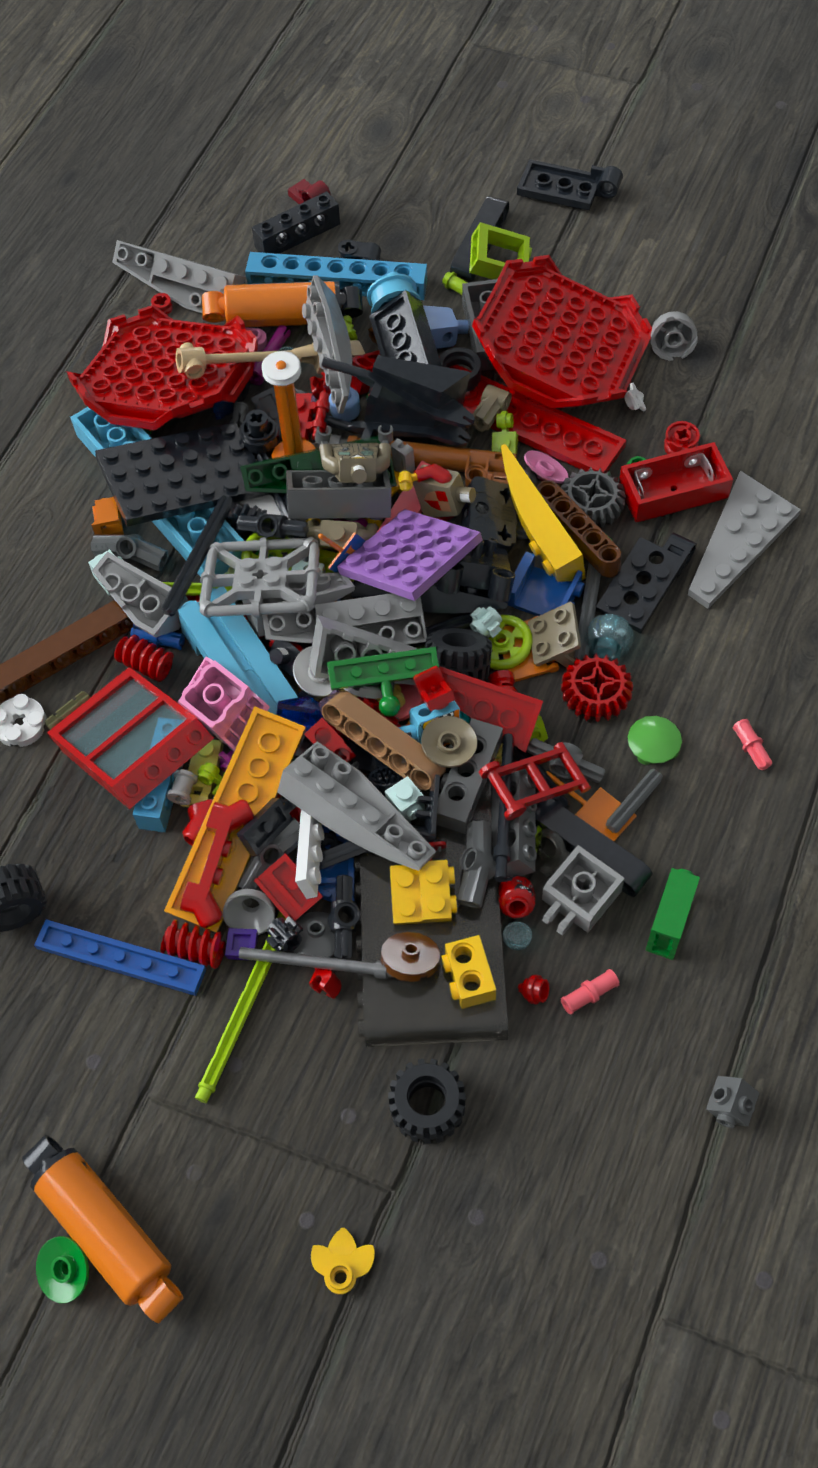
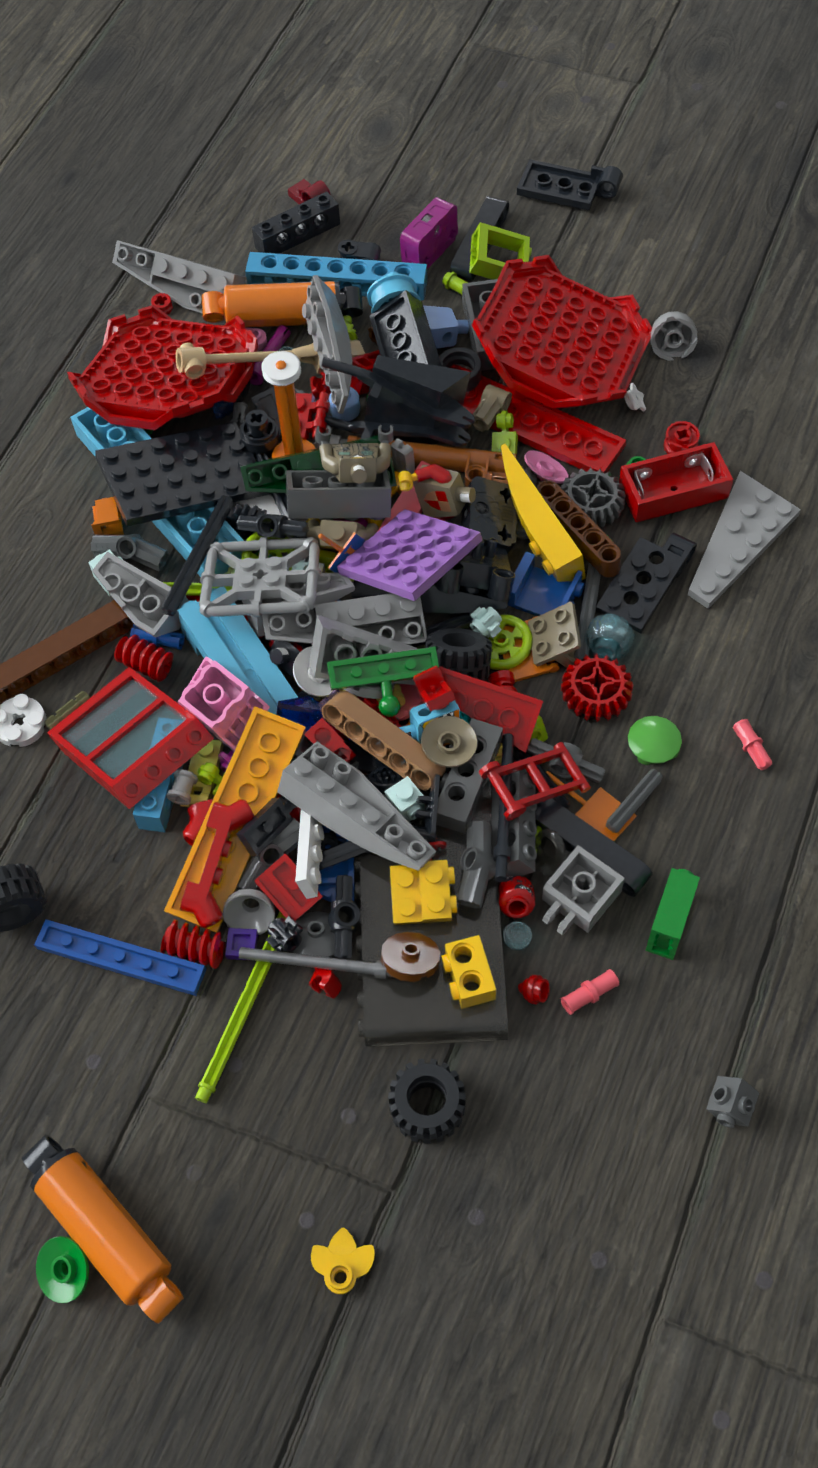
(429, 233): none -> magenta axle

